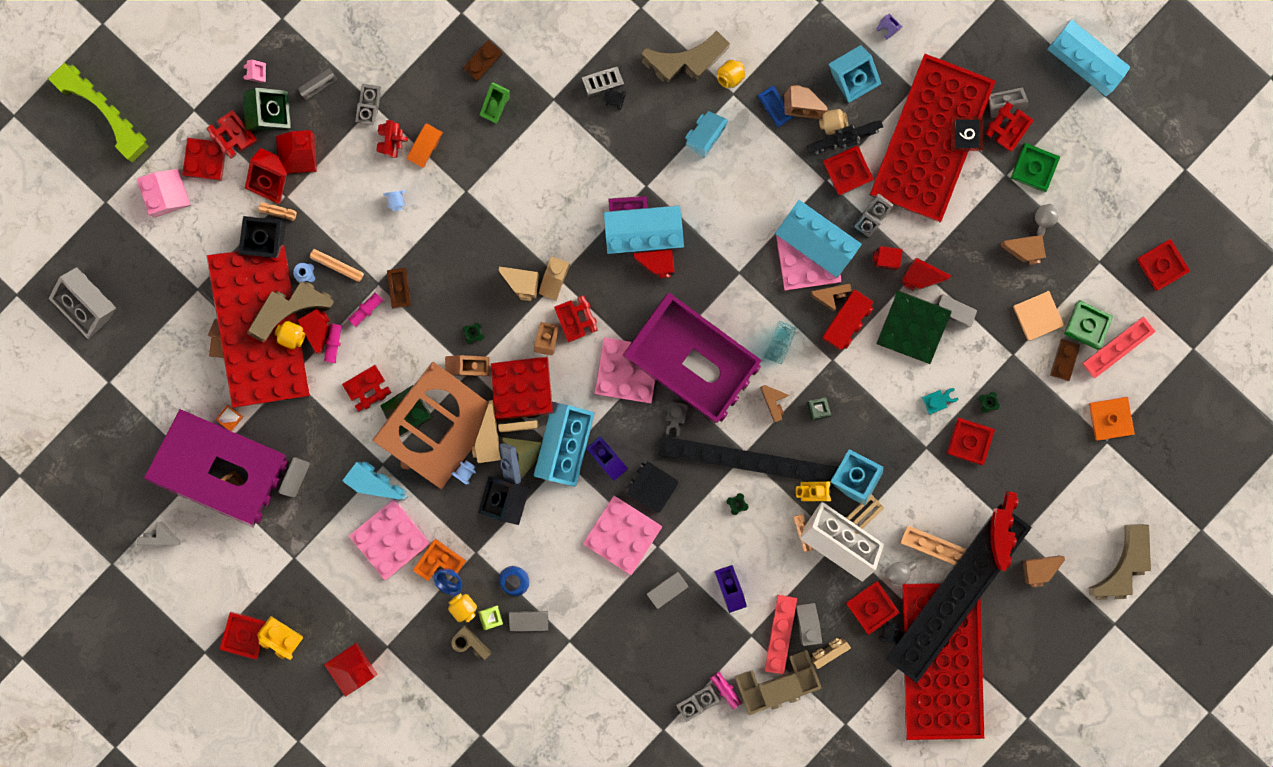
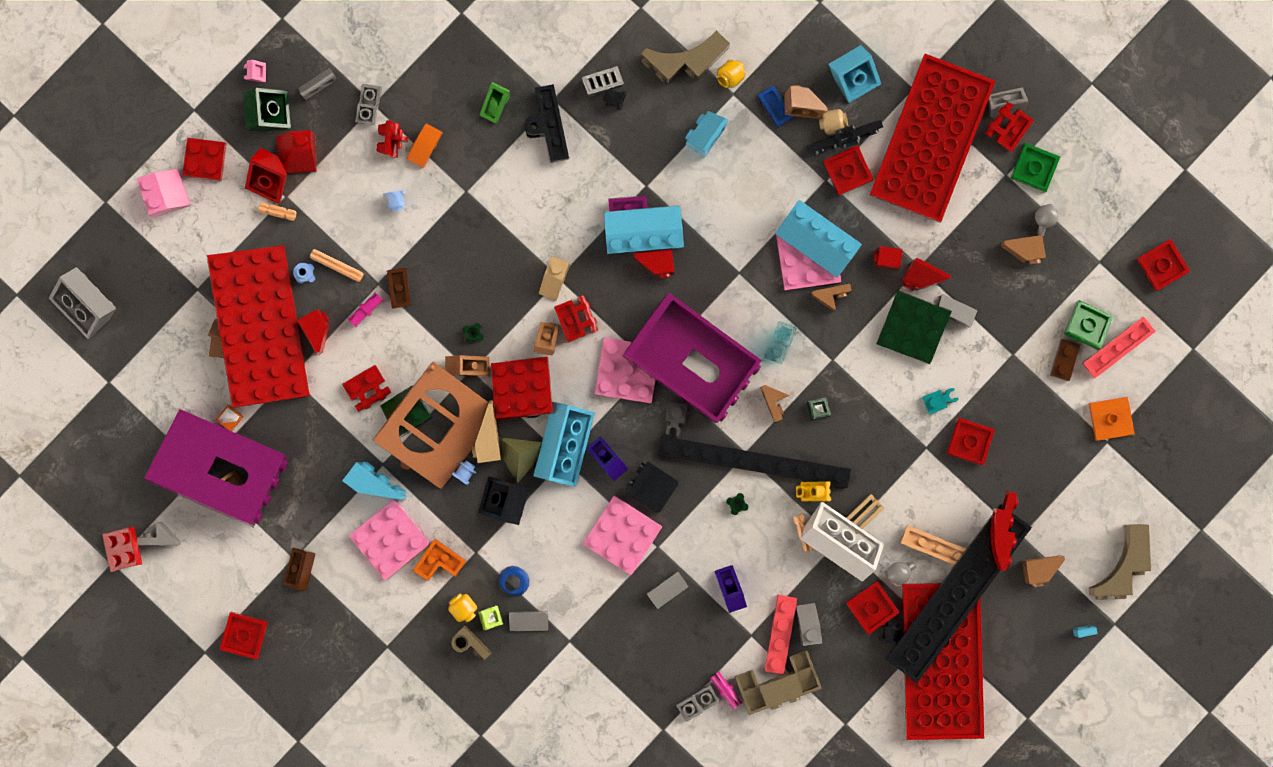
(68, 81): lime arch -> none
(122, 549): none -> plate
(235, 129): red plate -> none
(261, 237): black slope -> none
(278, 308): dark tan arch -> none
(279, 638): yellow bracket -> none
(290, 335): yellow head -> none
(294, 477): light grey slope -> none
(299, 569): none -> reddish brown slope
(333, 343): dark pink pin -> none
(351, 669): red slope -> none
(446, 586): blue piece -> none
(482, 60): reddish brown plate -> none
(509, 463): sand blue plate -> none
(518, 426): tan tile -> none
(522, 282): tan slope -> none
(548, 124): none -> black plate
(835, 649): tan plate -> none
(848, 320): red brick -> none
(857, 477): medium azure slope -> none
(873, 215): light grey slope -> none
(890, 24): dark purple tile -> none
(967, 134): piece -> none
(990, 397): dark green plate -> none
(1038, 316): light nougat tile -> none
(1085, 631): none -> medium azure tile
(1089, 58): medium azure slope -> none

